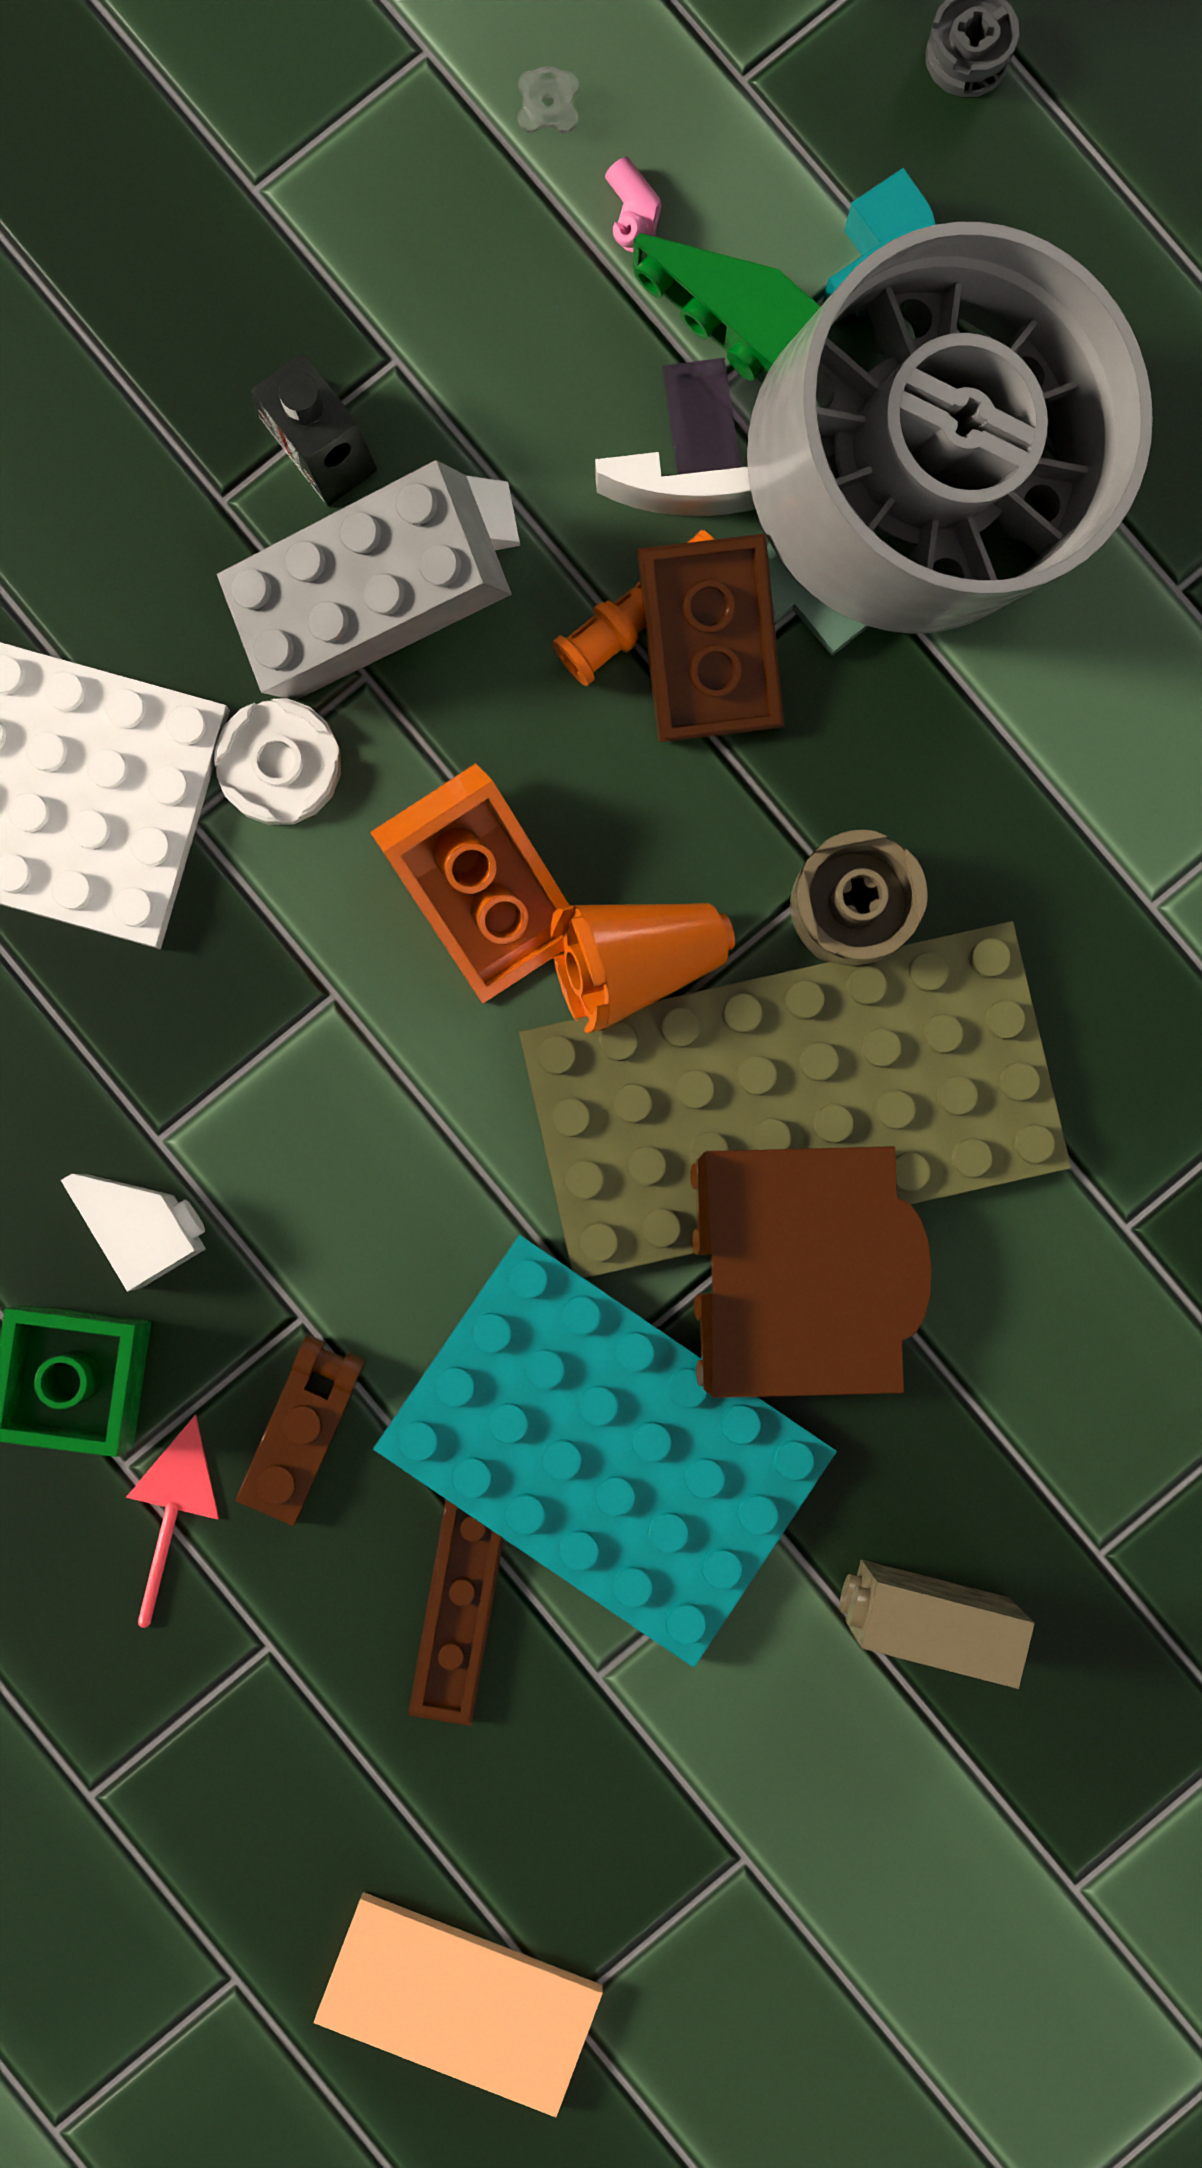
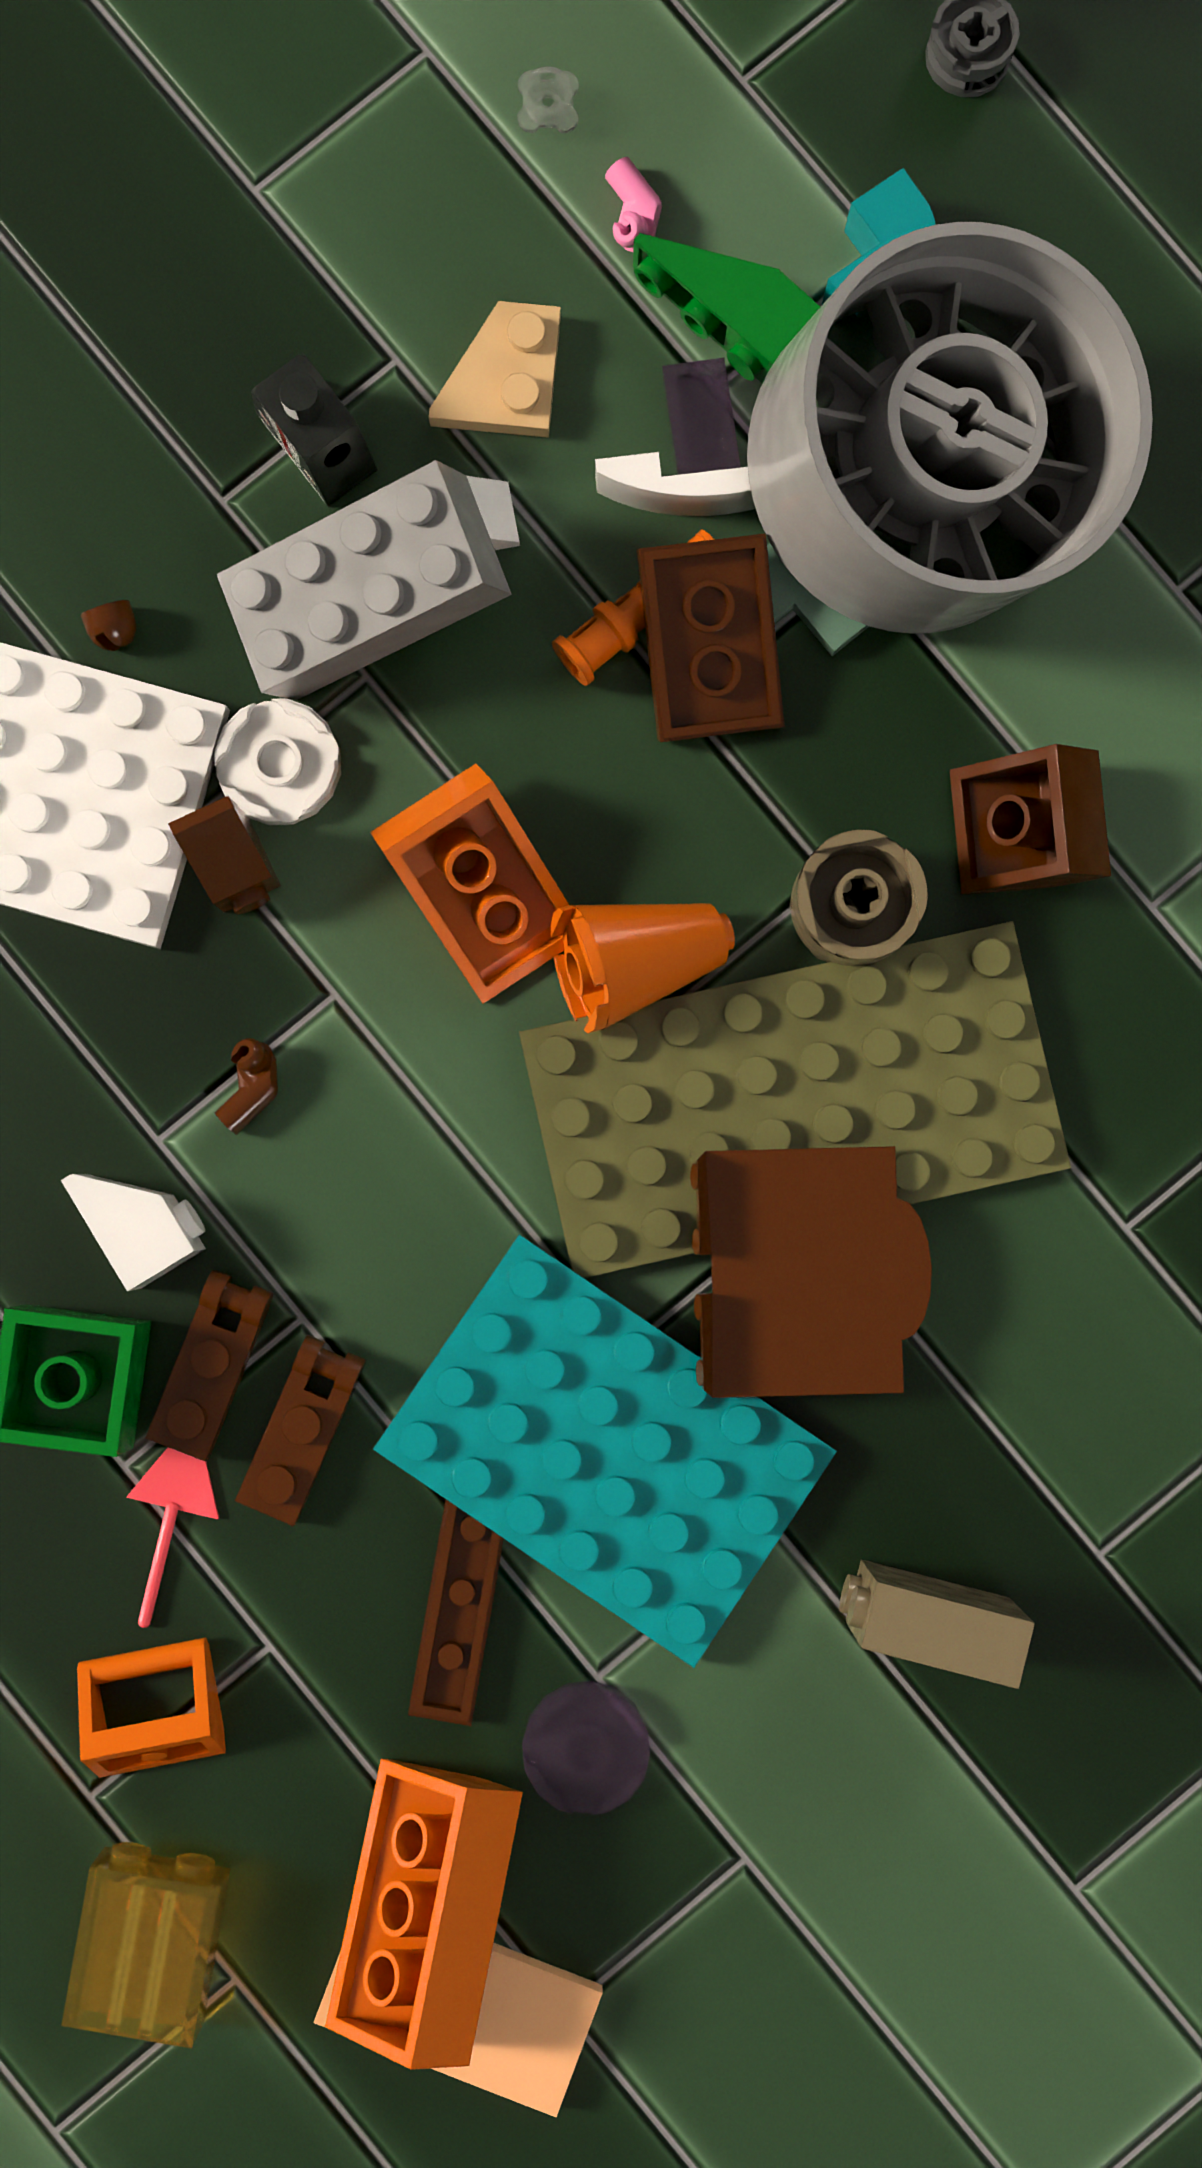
(110, 625): none -> reddish brown hinge
(146, 1945): none -> clear yellow brick
(155, 1741): none -> orange tile
(209, 1368): none -> reddish brown plate
(226, 856): none -> reddish brown slope
(255, 1081): none -> reddish brown arm
(424, 1914): none -> orange slope
(504, 374): none -> tan wing
(586, 1748): none -> clear purple tile
(1030, 820): none -> reddish brown slope

